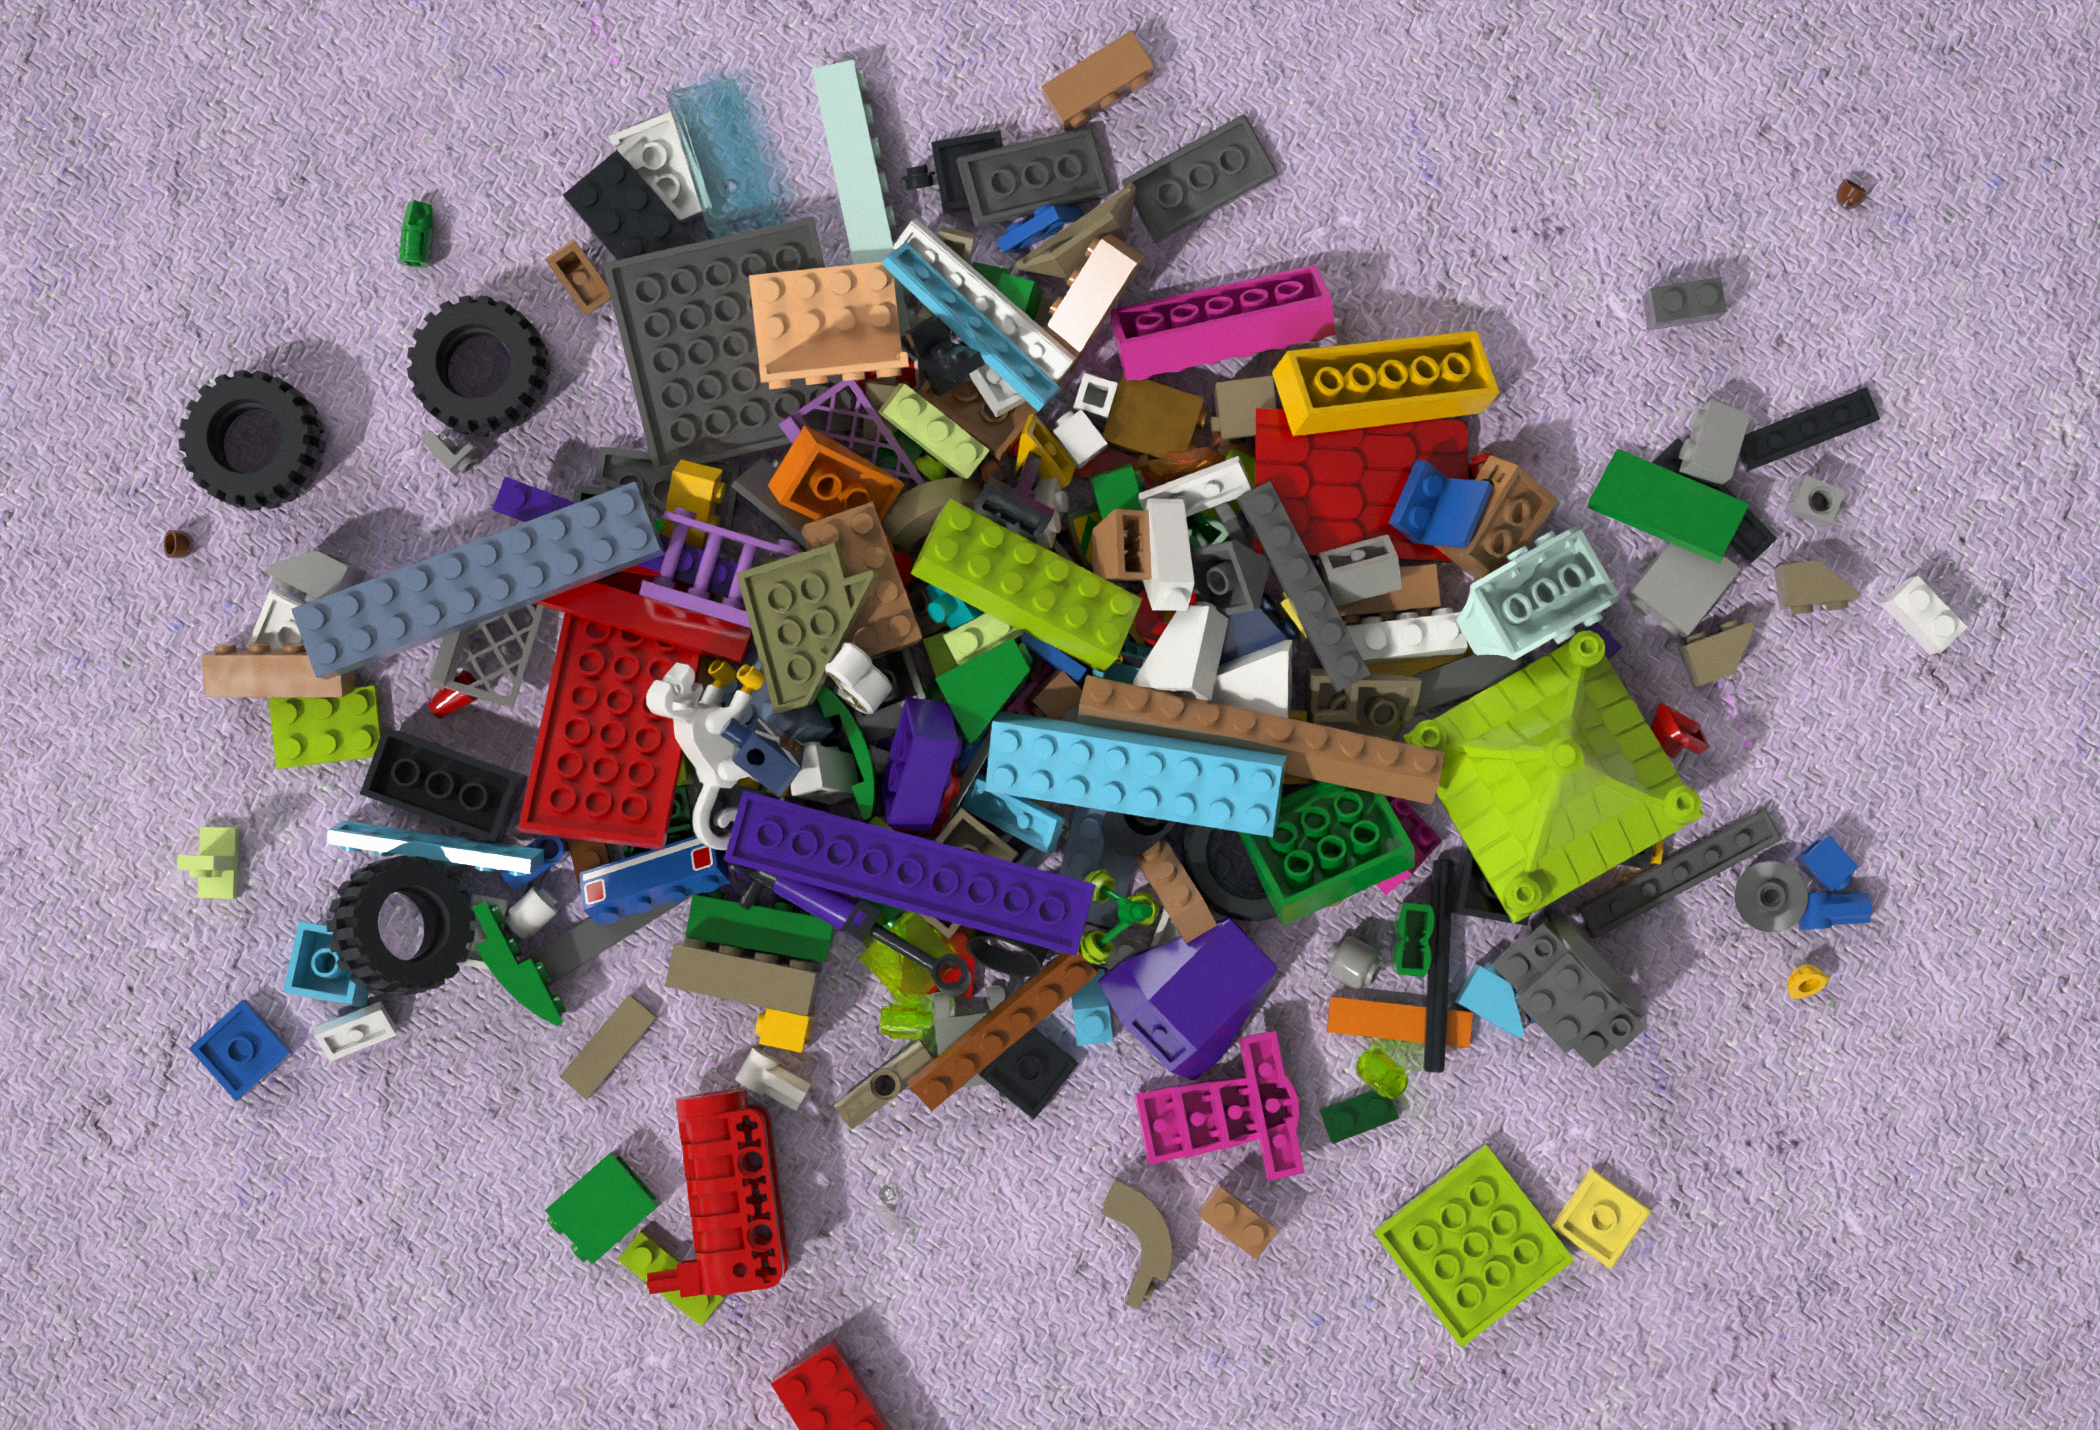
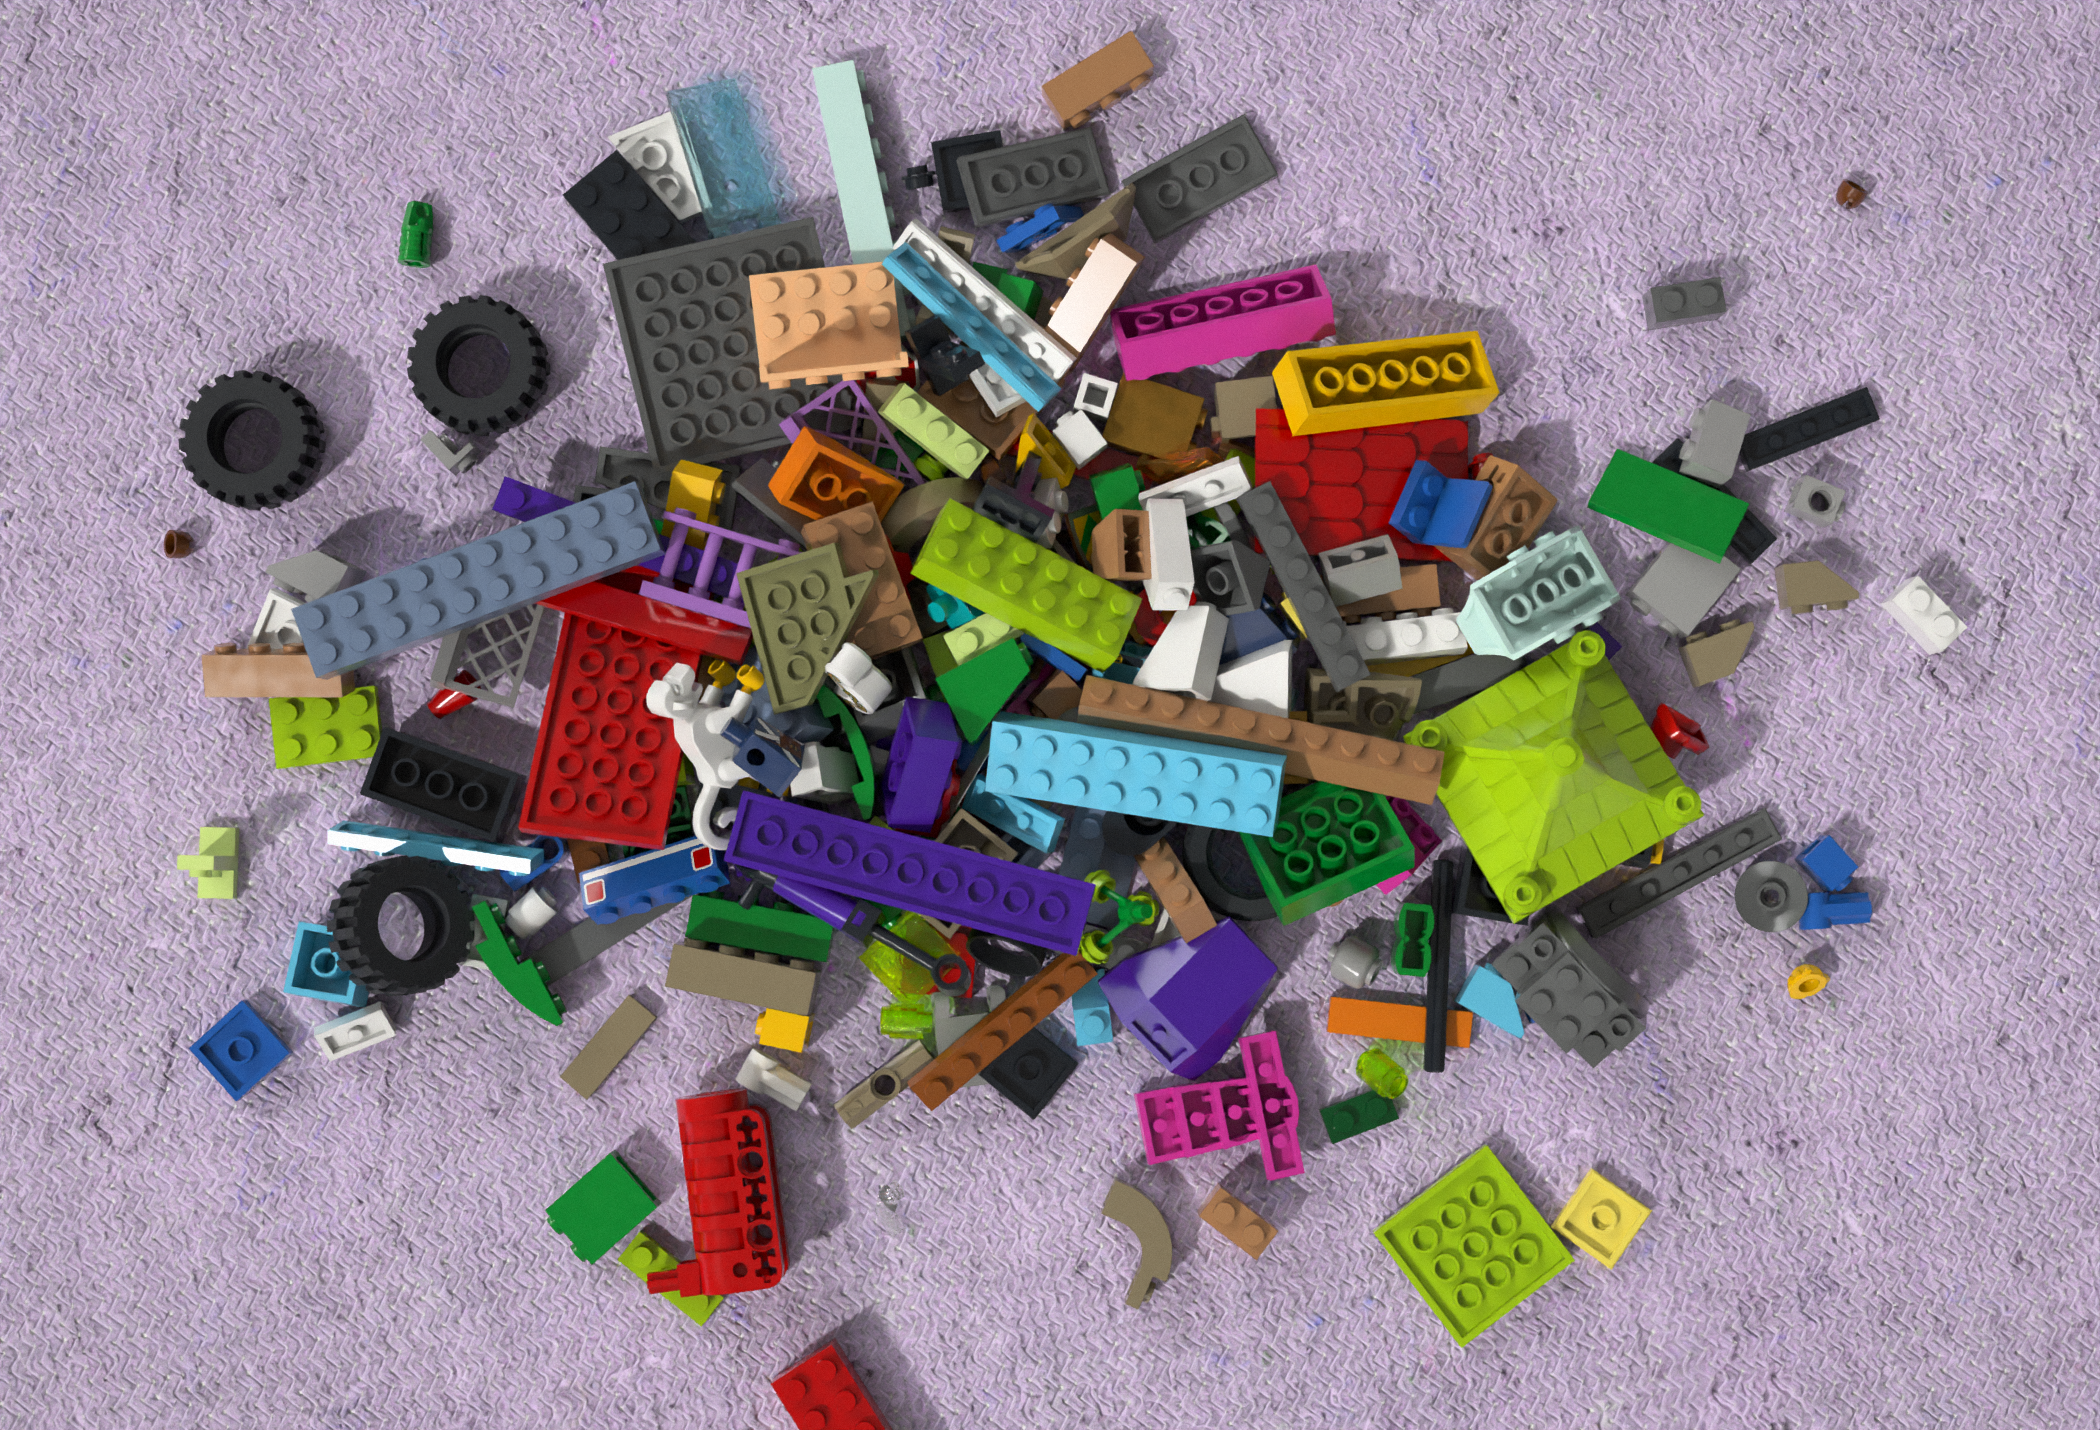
(579, 277): medium nougat slope -> none

